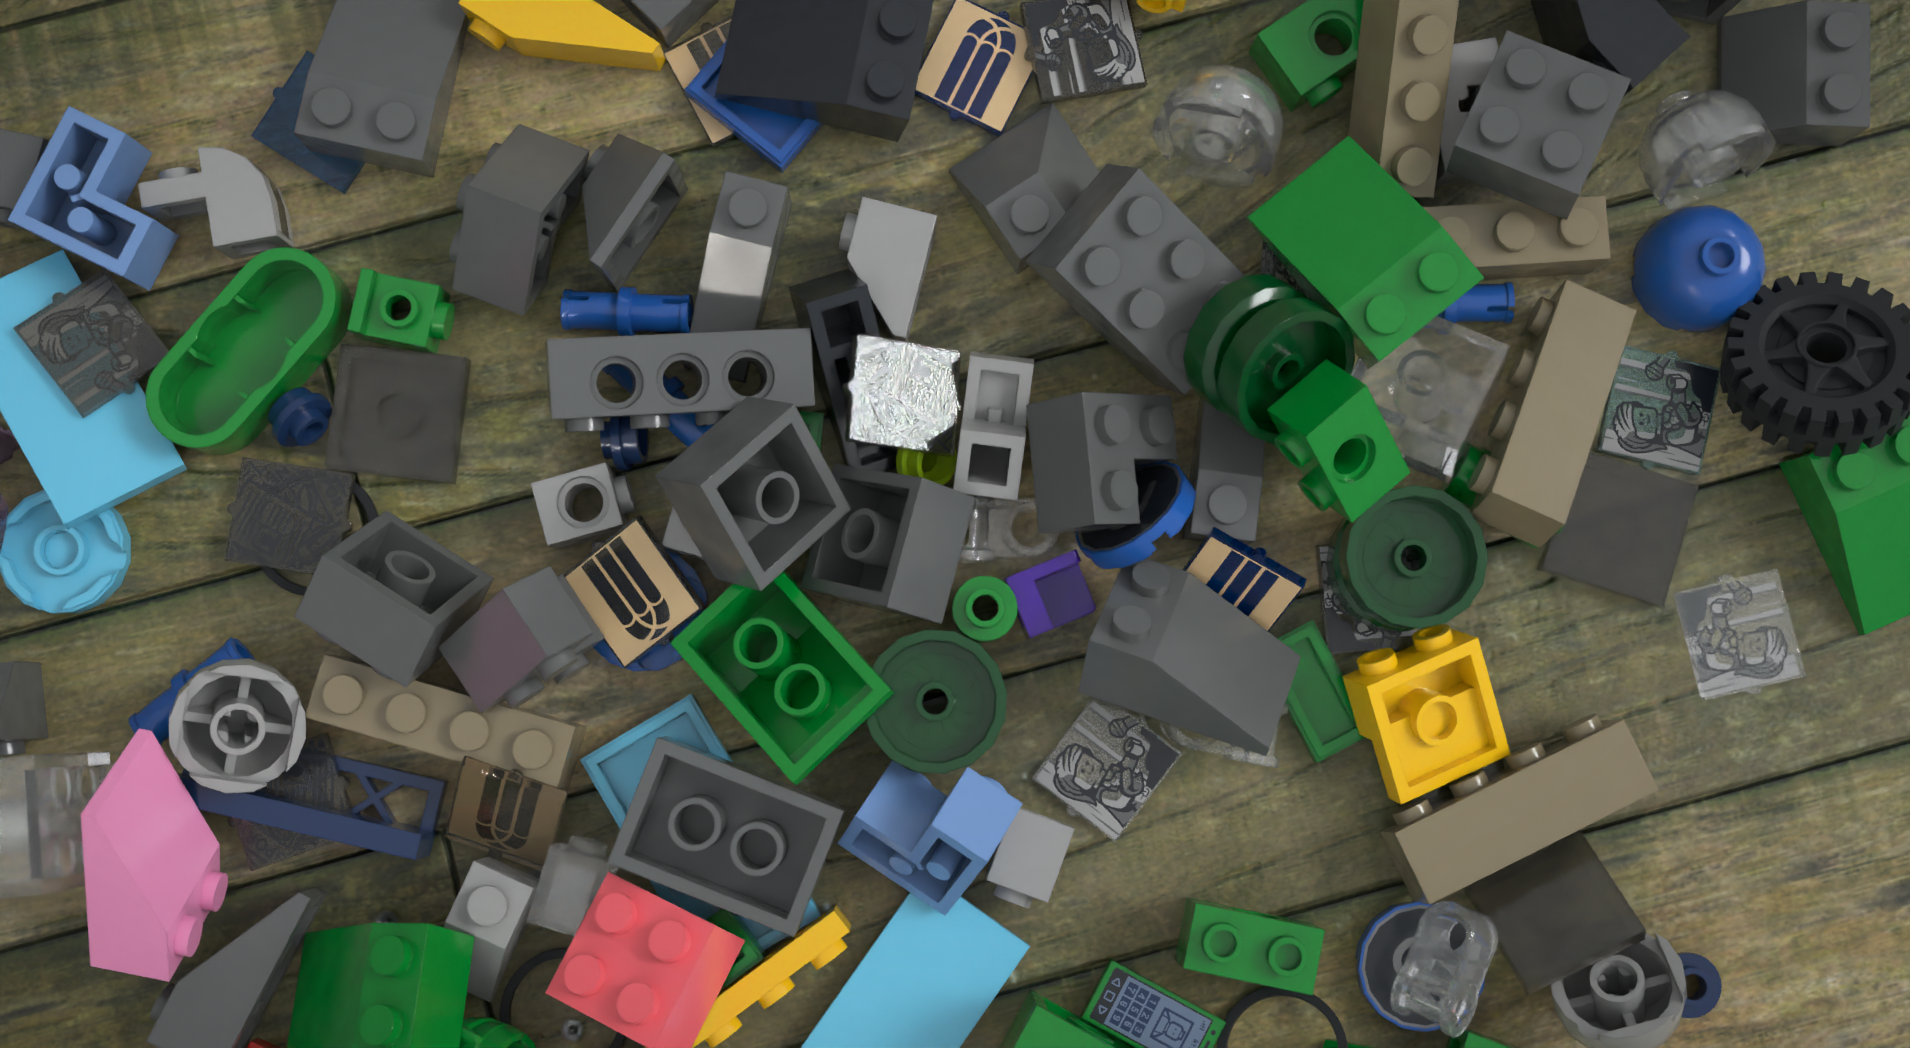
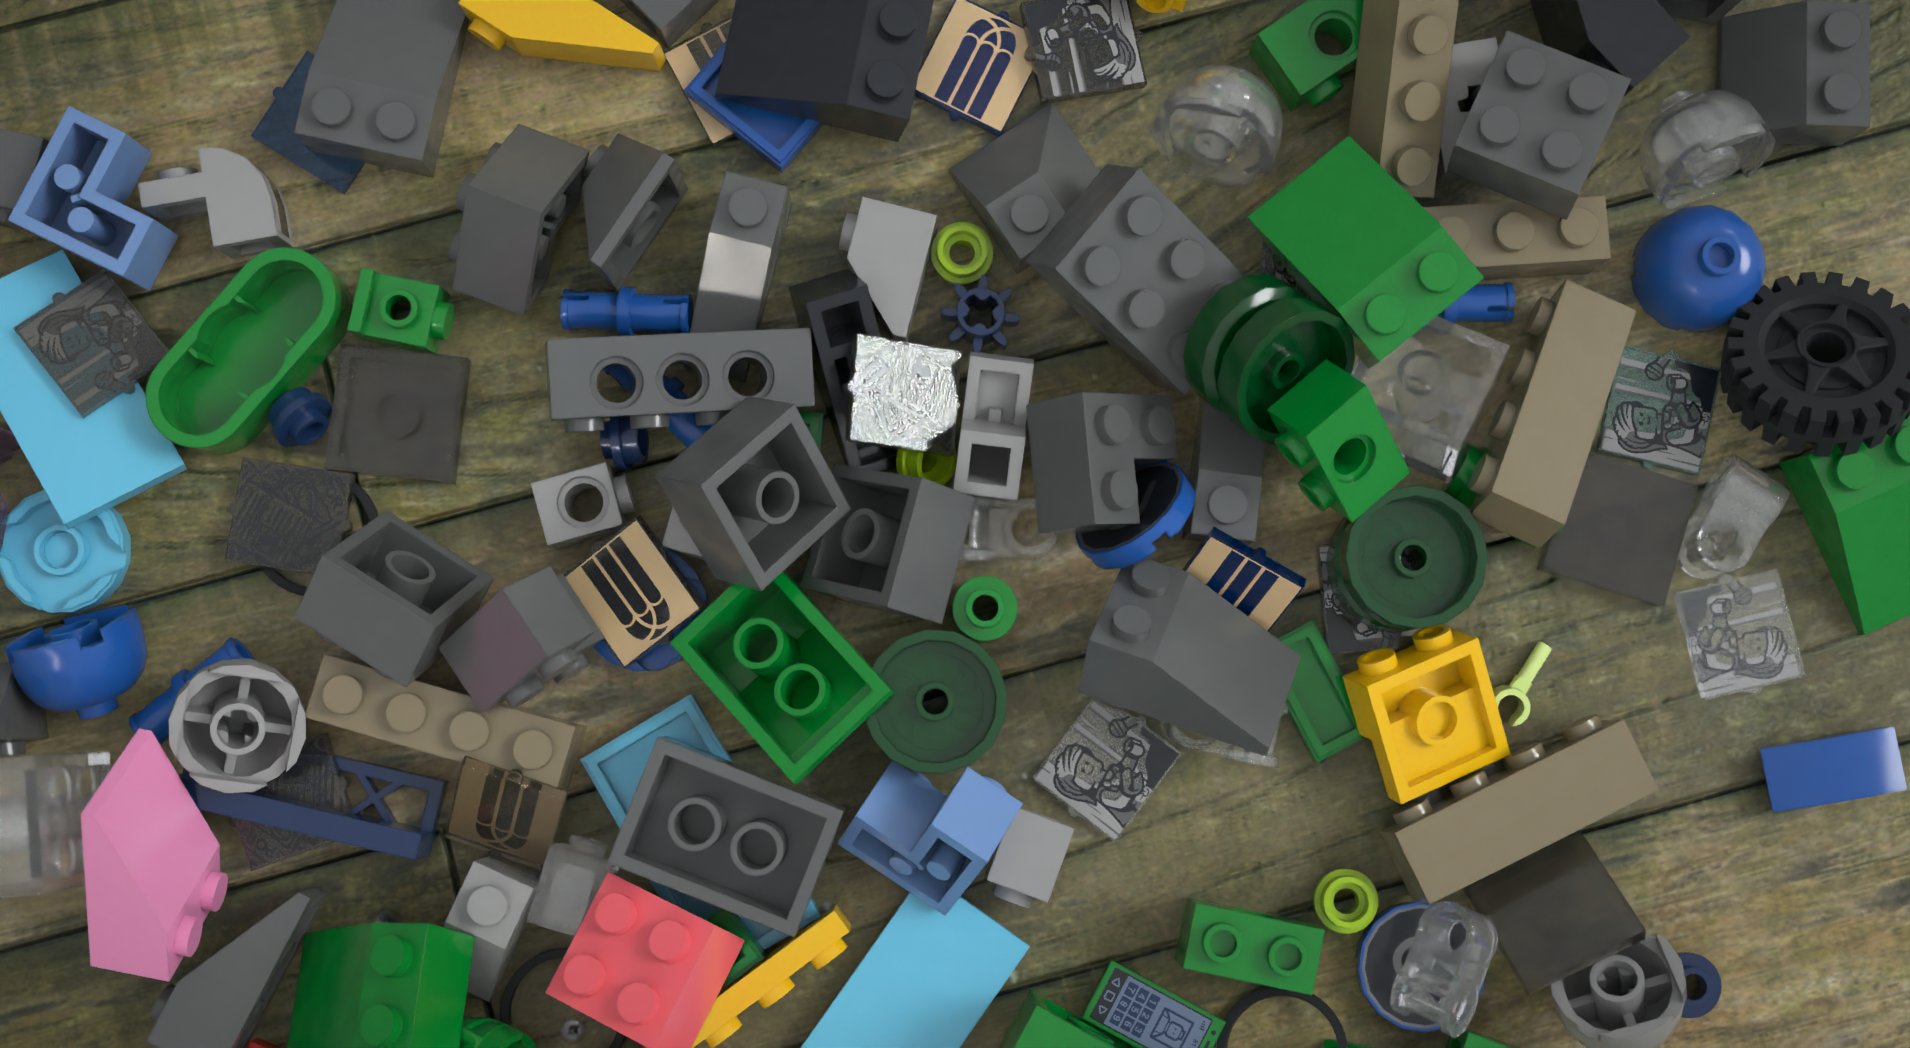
(81, 662): none -> blue cylinder
(961, 234): none -> lime plate
(981, 299): none -> dark blue gear
(1051, 594): dark purple panel -> none
(1365, 901): none -> lime plate
(1522, 682): none -> yellowish green hand
(1734, 511): none -> clear piece
(1833, 768): none -> blue slope

